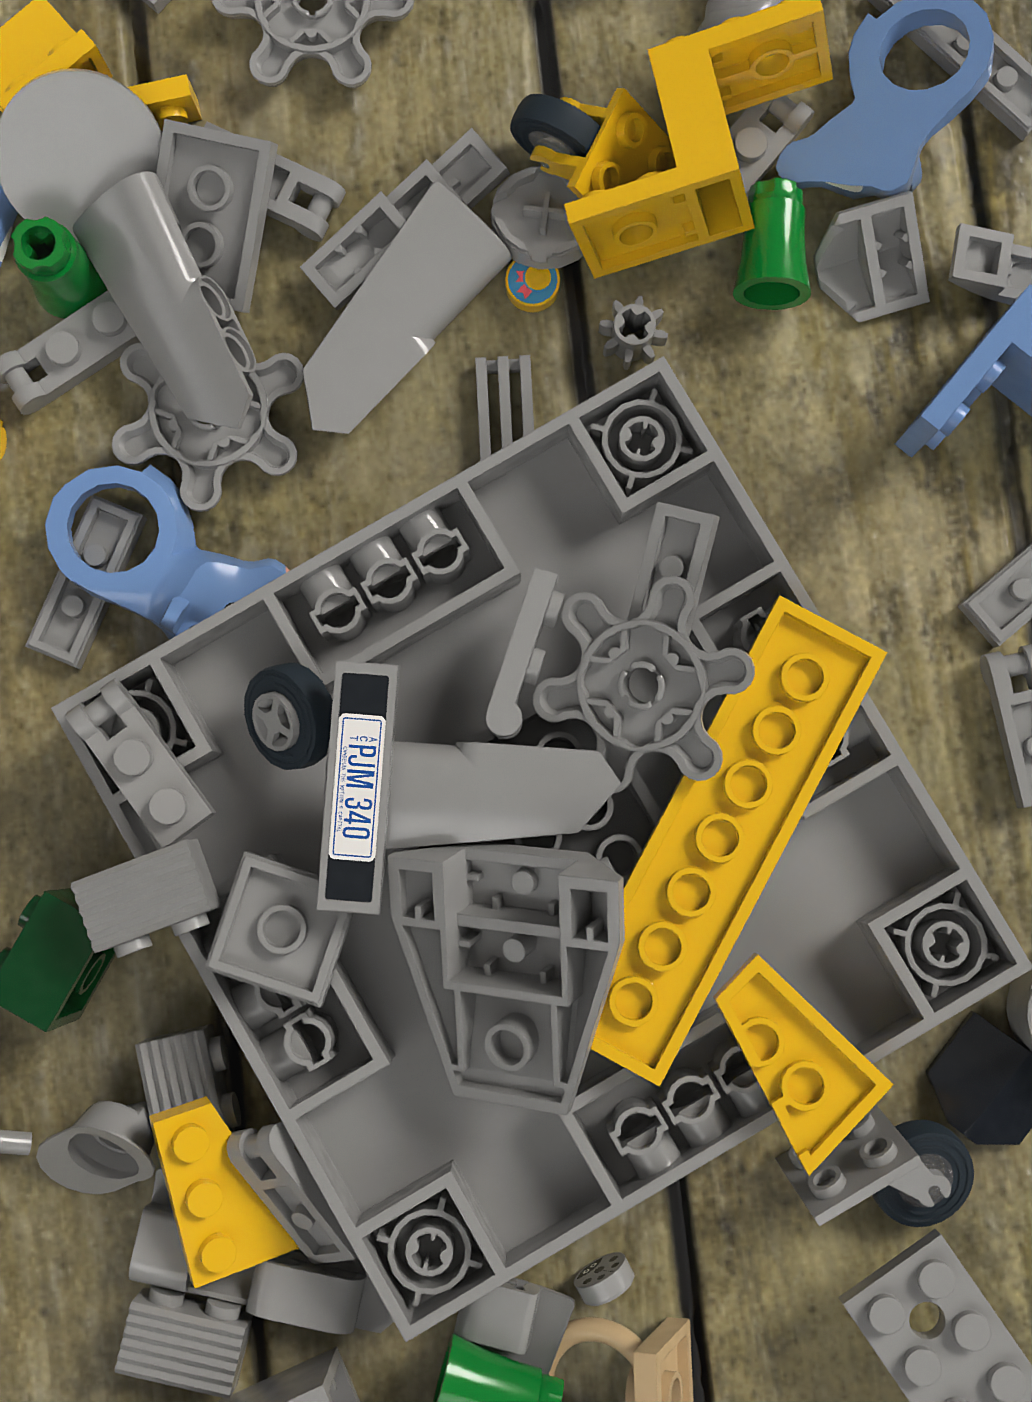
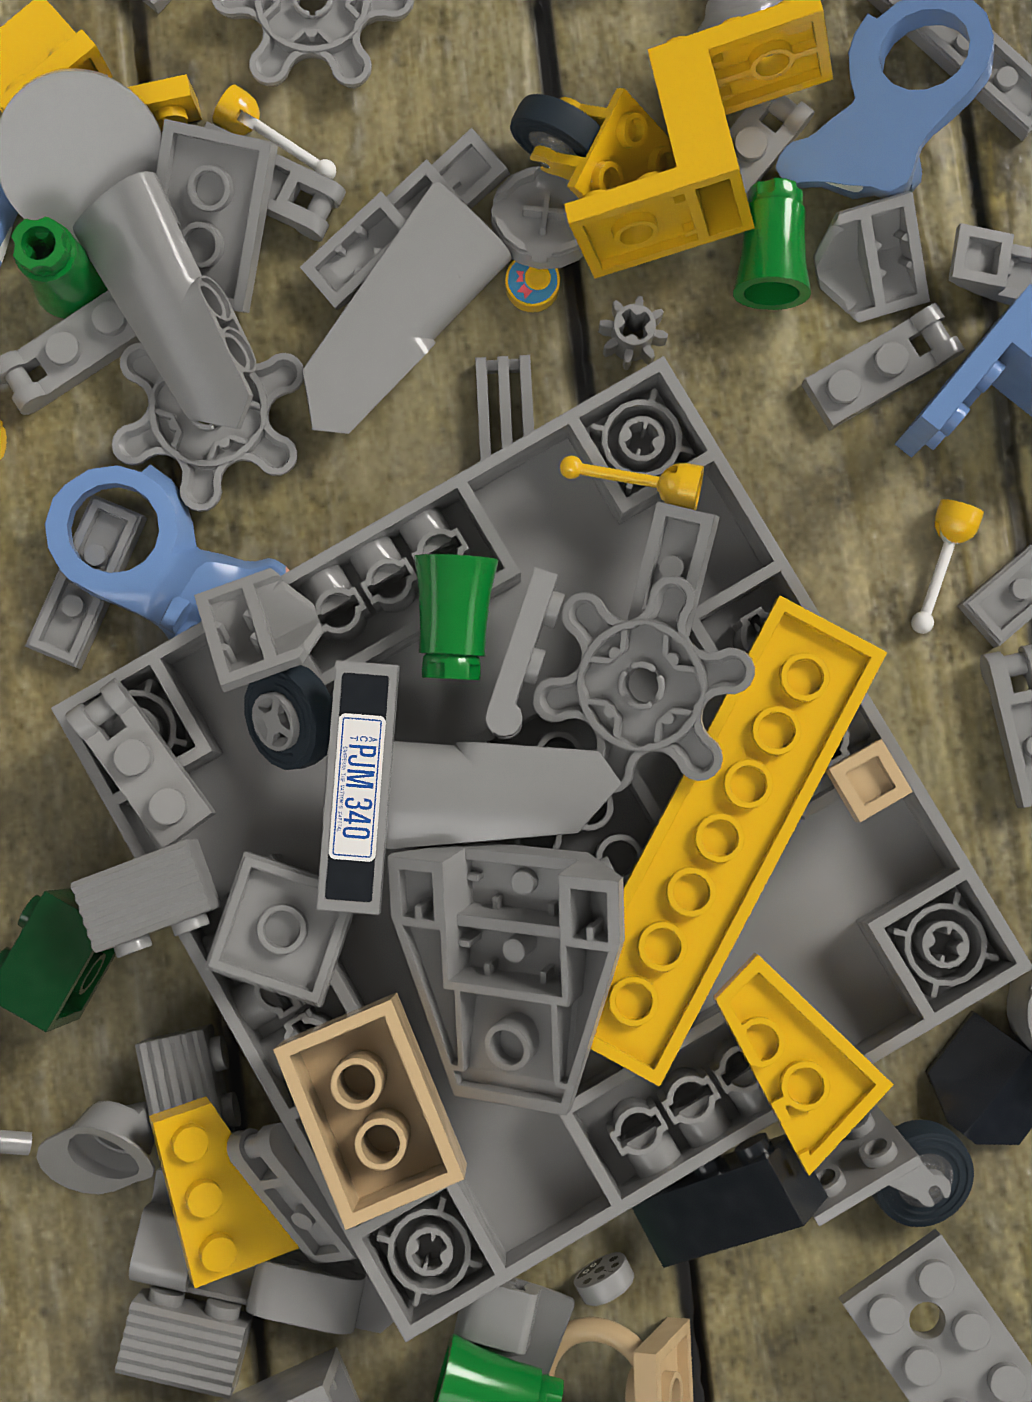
(240, 115): none -> hinge
(257, 627): none -> light grey slope
(371, 1111): none -> tan brick
(453, 613): none -> green plant
(677, 485): none -> yellow hinge
(731, 1201): none -> black brick
(868, 781): none -> tan plate
(881, 367): none -> light grey plate
(955, 524): none -> hinge

